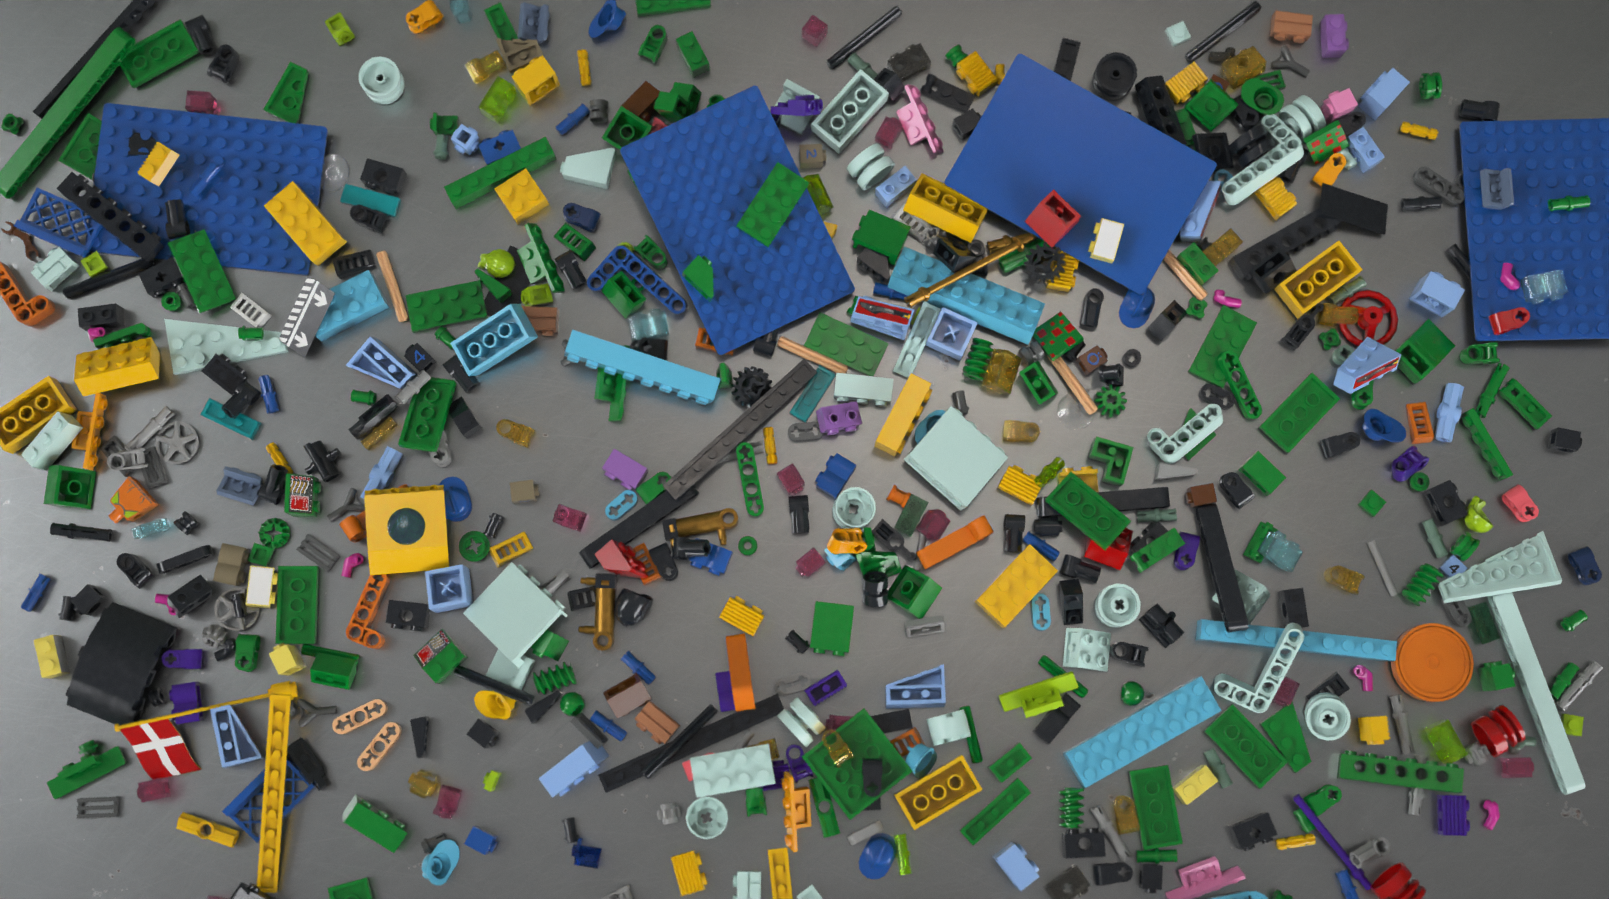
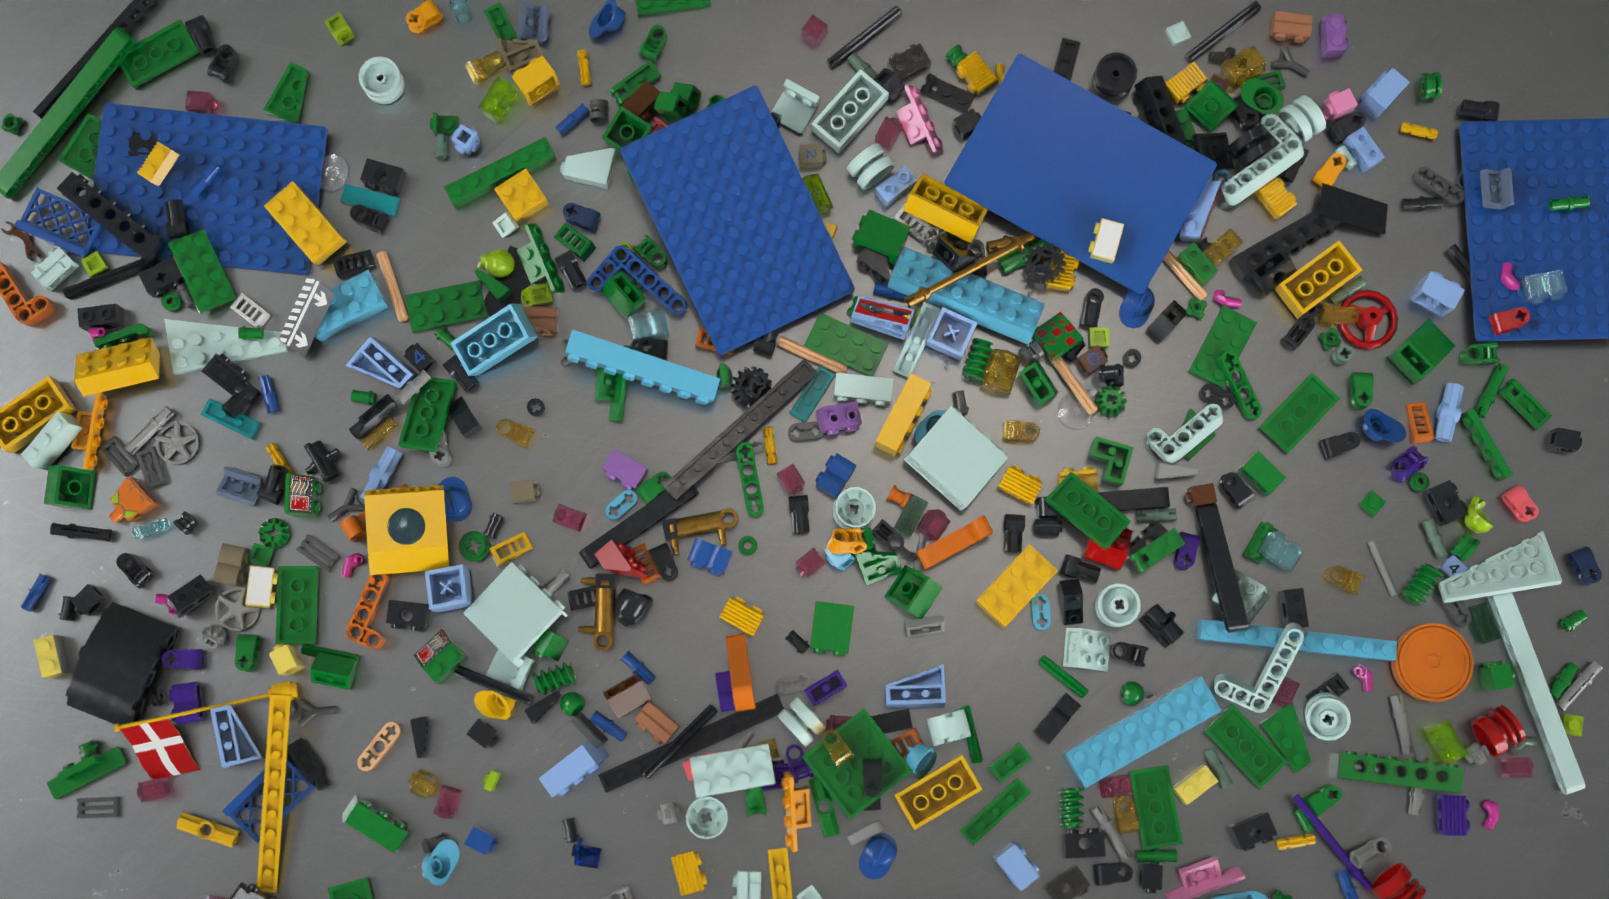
(130, 458): light grey piece -> none
(184, 559): black beam -> none
(228, 651): black arm -> none
(239, 605): black pin -> none
(344, 718): light nougat beam -> none
(490, 149): blue brick -> none
(505, 224): none -> light aqua plate
(534, 401): none -> black bush
(633, 81): none -> green plate
(685, 548): black piece -> none
(692, 54): green brick -> none
(700, 276): green slope -> none
(772, 204): green plate -> none
(800, 106): dark purple plate -> none
(875, 589): black wheel -> none
(902, 854): clear neon green pin -> none
(1040, 695): lime bracket -> none
(1041, 546): blue axle -> none
(1049, 471): clear neon green pin -> none
(1053, 218): red slope -> none
(1099, 336): none -> lime plate
(1115, 786): none -> clear pink bracket
(1326, 142): green tile -> none
(1366, 364): light blue wedge -> none
(1373, 729): yellow brick -> none

